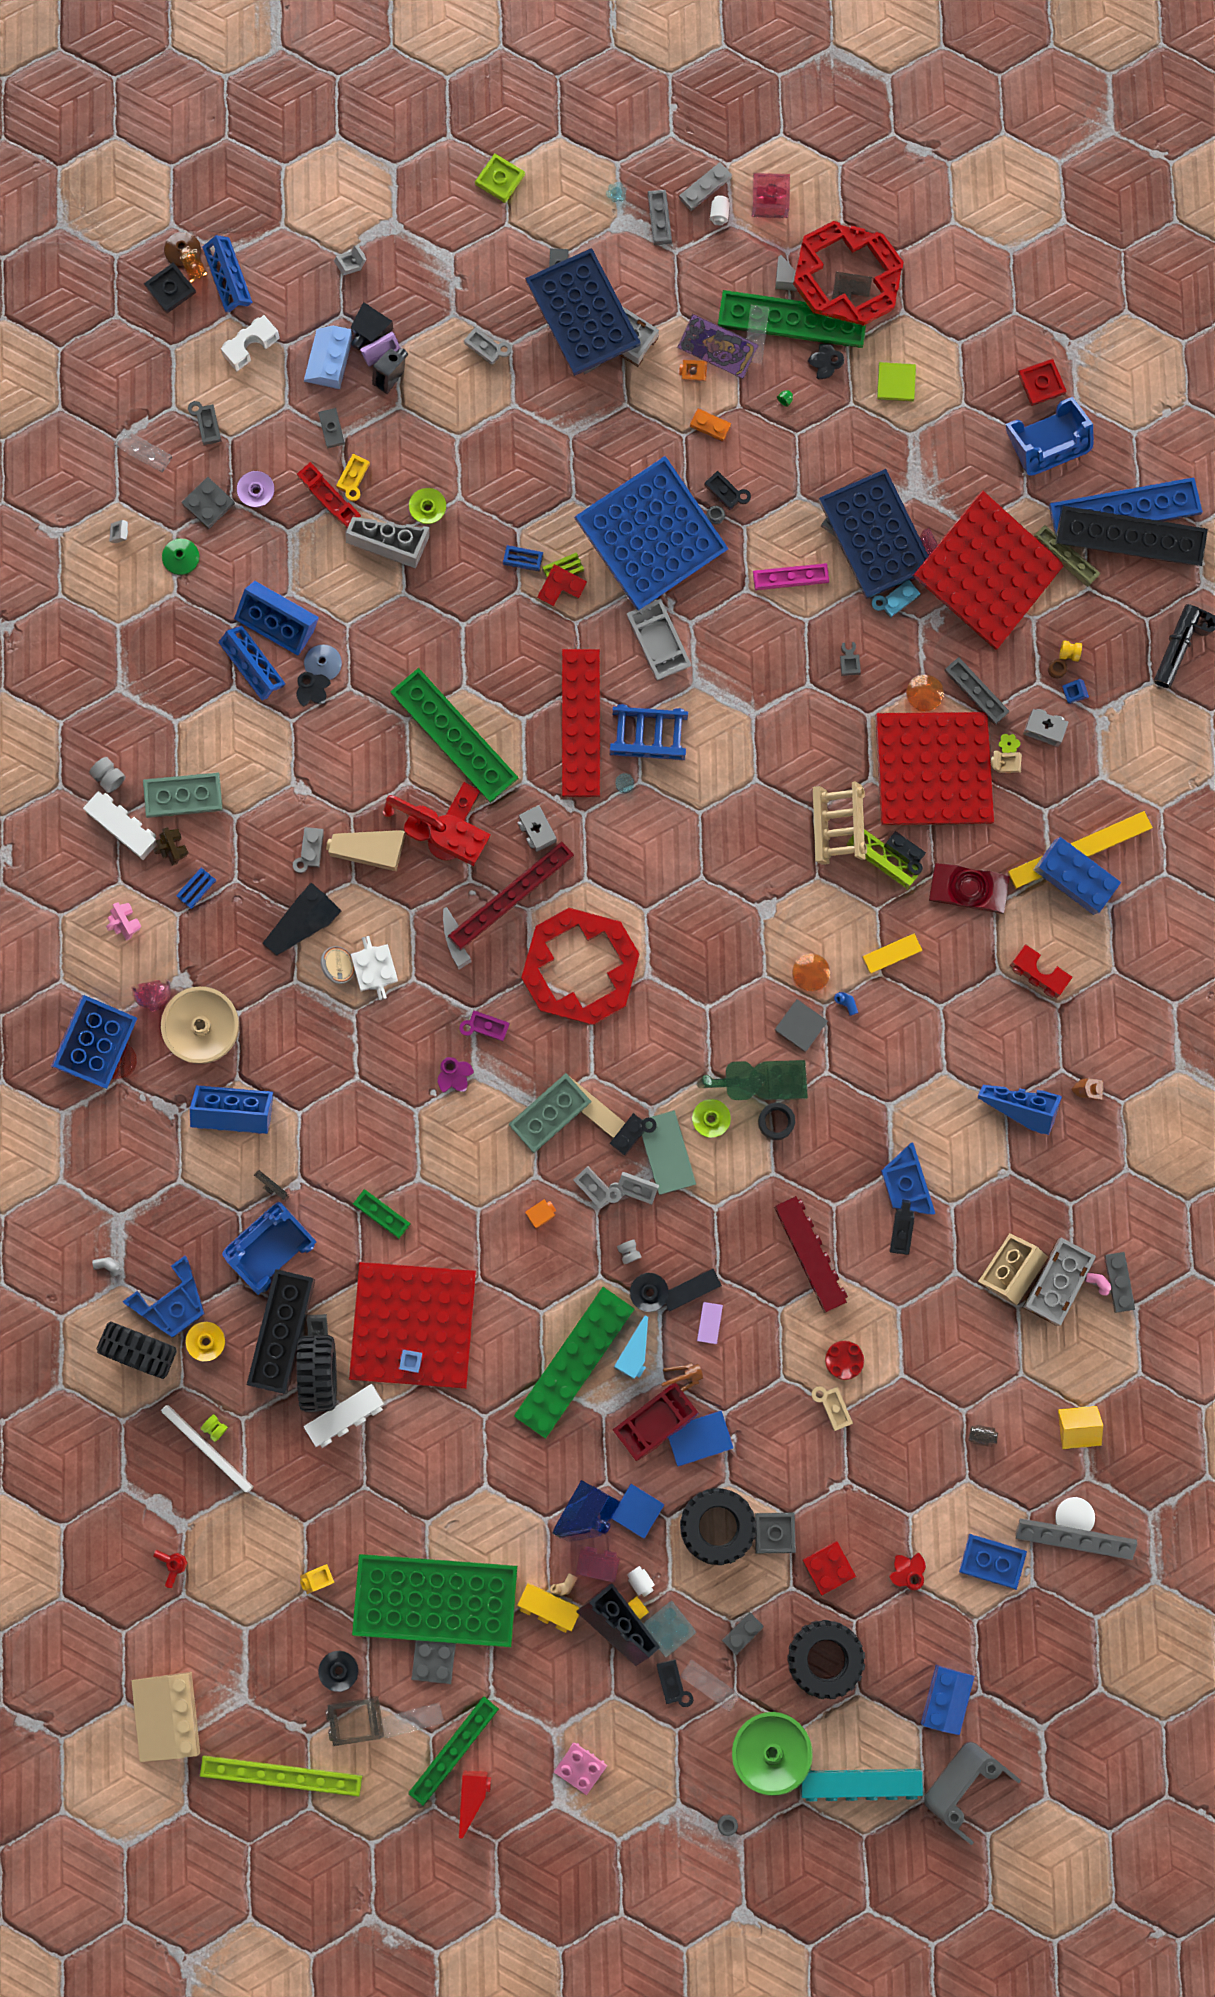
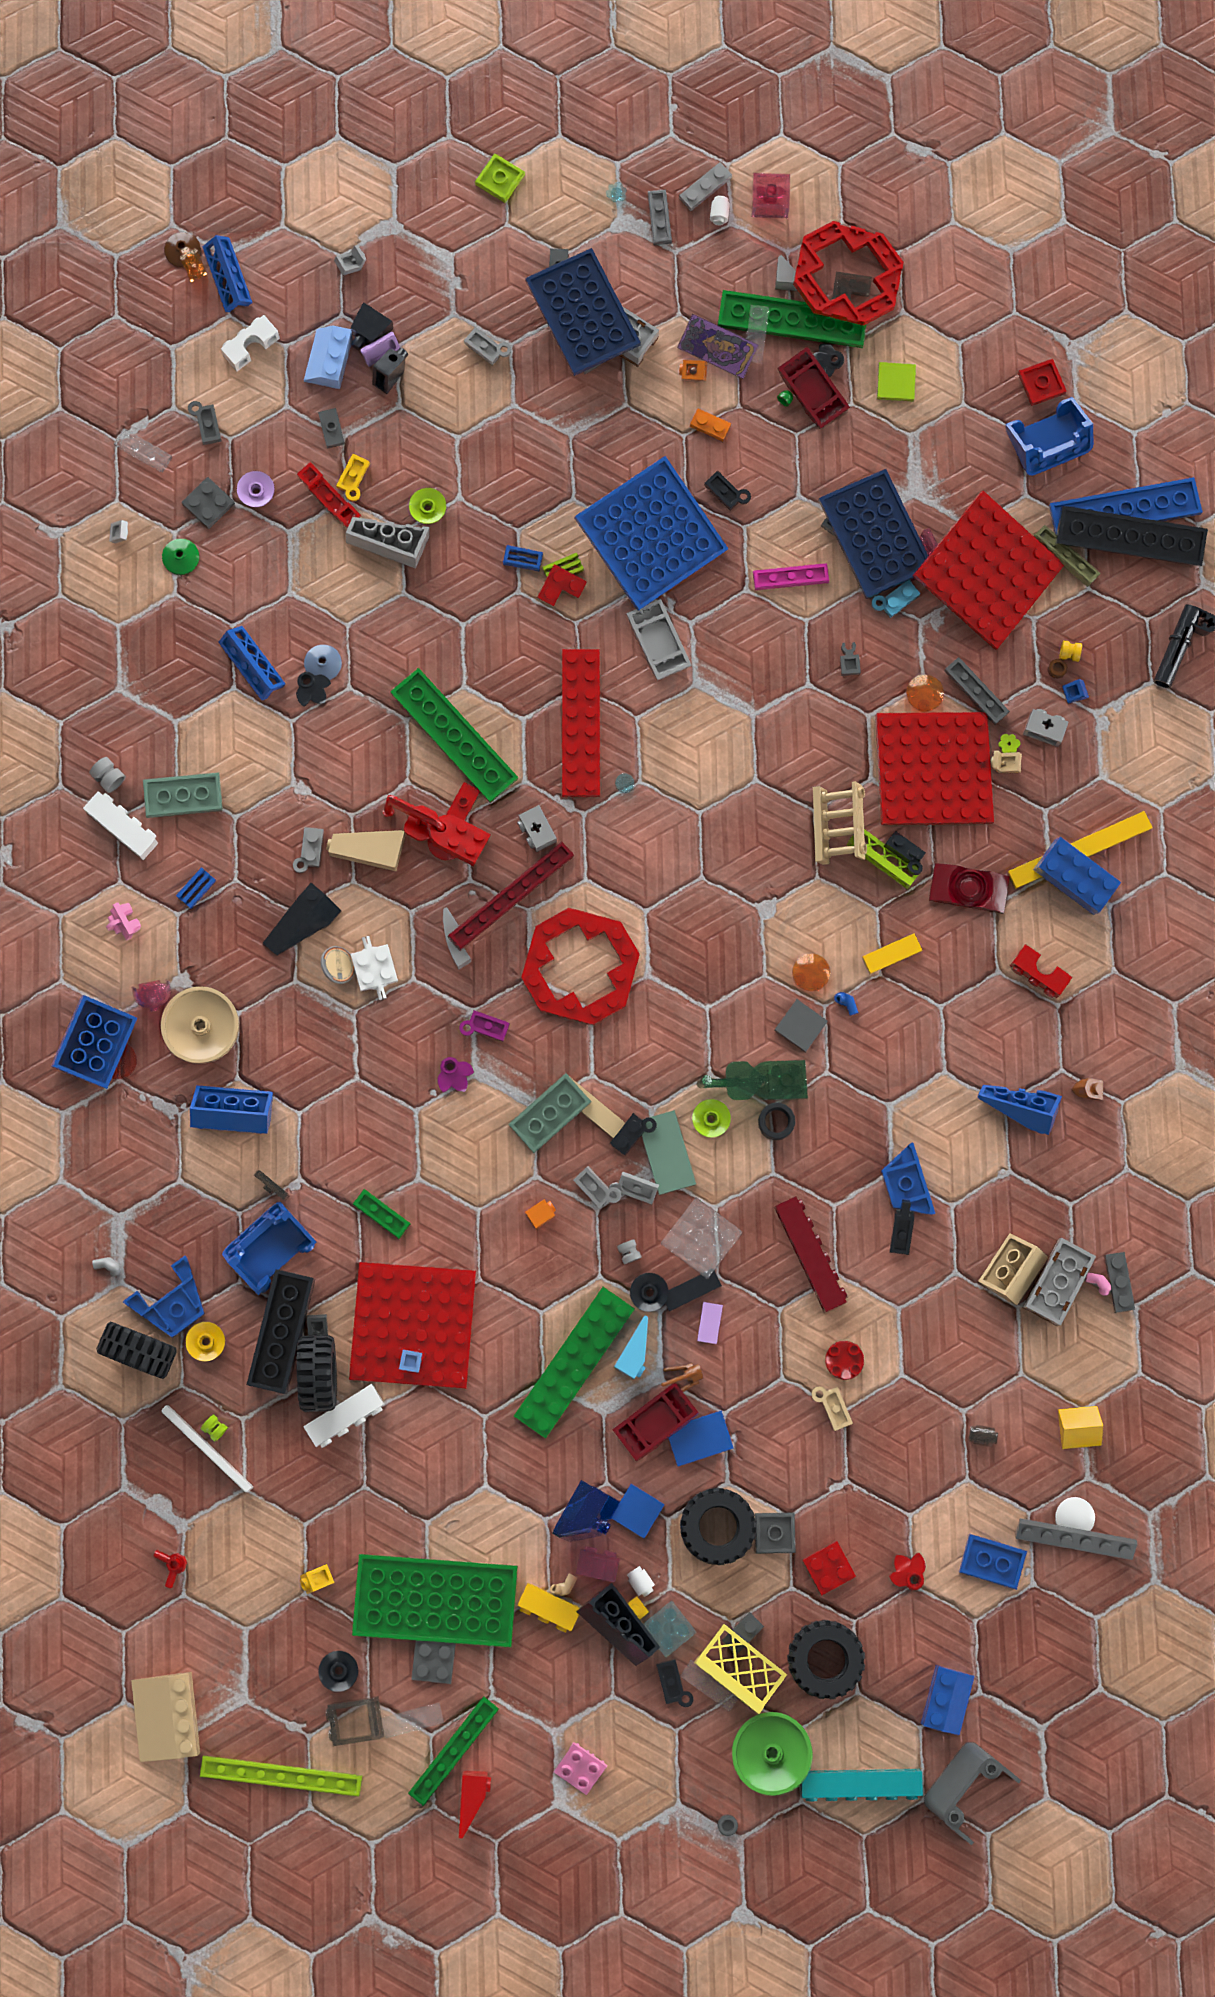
(167, 847): dark brown hips -> none
(170, 288): black plate -> none
(275, 617): blue slope -> none
(638, 749): blue fence -> none
(701, 1238): none -> clear plate
(715, 515): dark grey plate -> none
(729, 1682): none -> light yellow fence
(813, 388): none -> dark red slope

